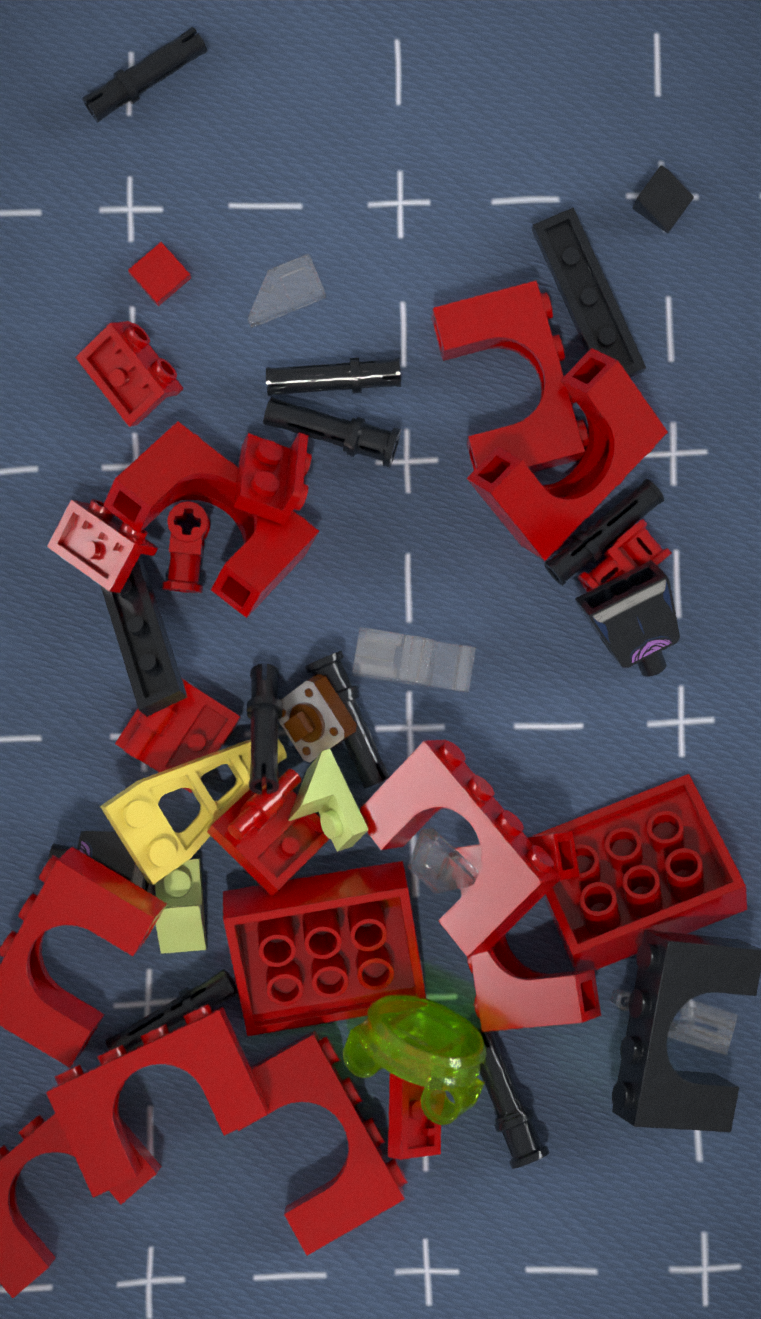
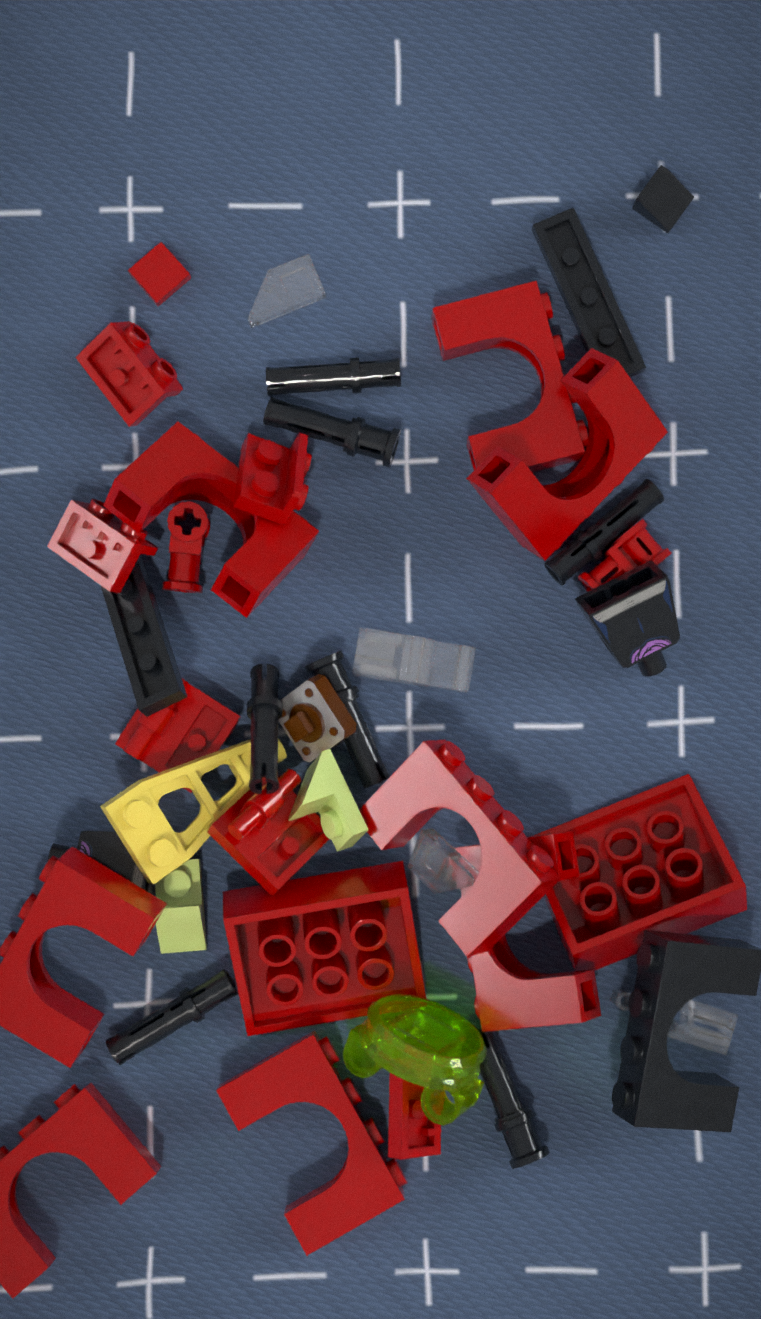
(90, 1099): red arch -> none
(140, 77): black pin -> none

